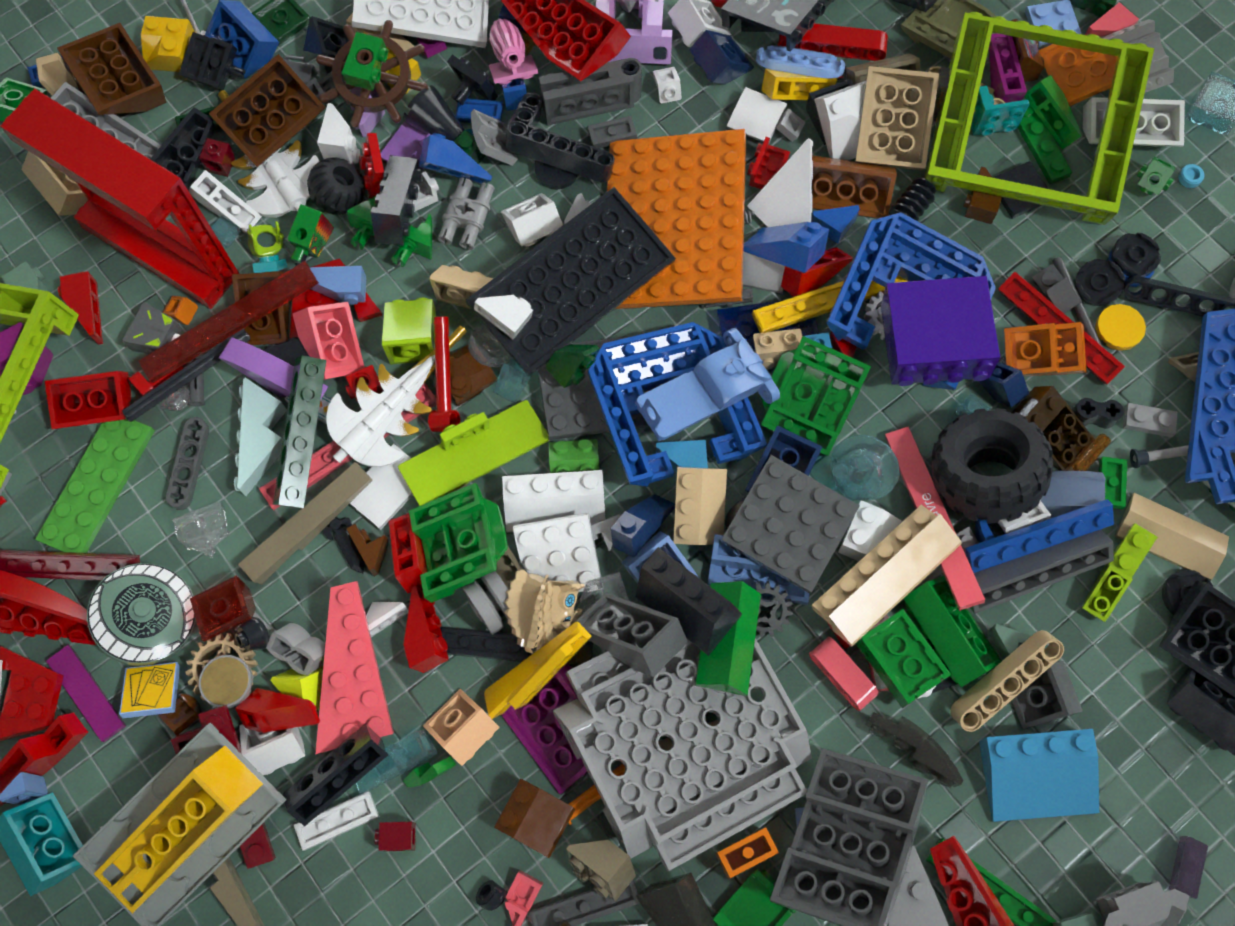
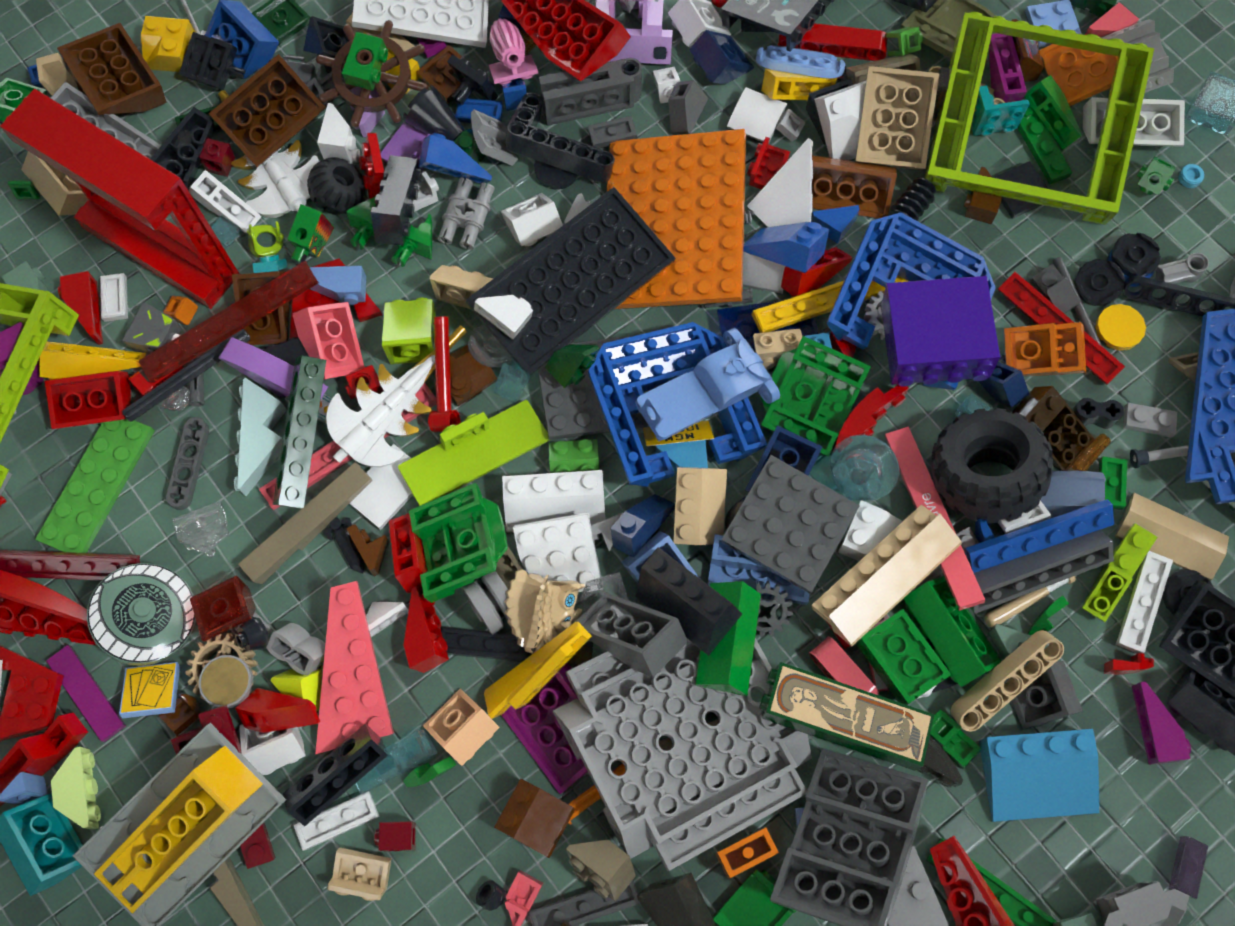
(23, 189): none -> green slope
(72, 360): none -> yellow slope
(76, 789): none -> yellowish green slope
(114, 297): none -> white tile
(360, 874): none -> tan bracket
(439, 73): none -> reddish brown plate
(685, 106): none -> dark grey slope
(696, 432): none -> yellow sticker
(847, 716): none -> brick
(869, 410): none -> red slope
(908, 39): none -> bright green window
(953, 740): none -> green slope
(1019, 604): none -> tan piece
(1042, 621): none -> green slope
(1136, 664): none -> red slope
(1144, 602): none -> white plate
(1160, 732): none -> magenta slope
(1182, 269): none -> light grey piece

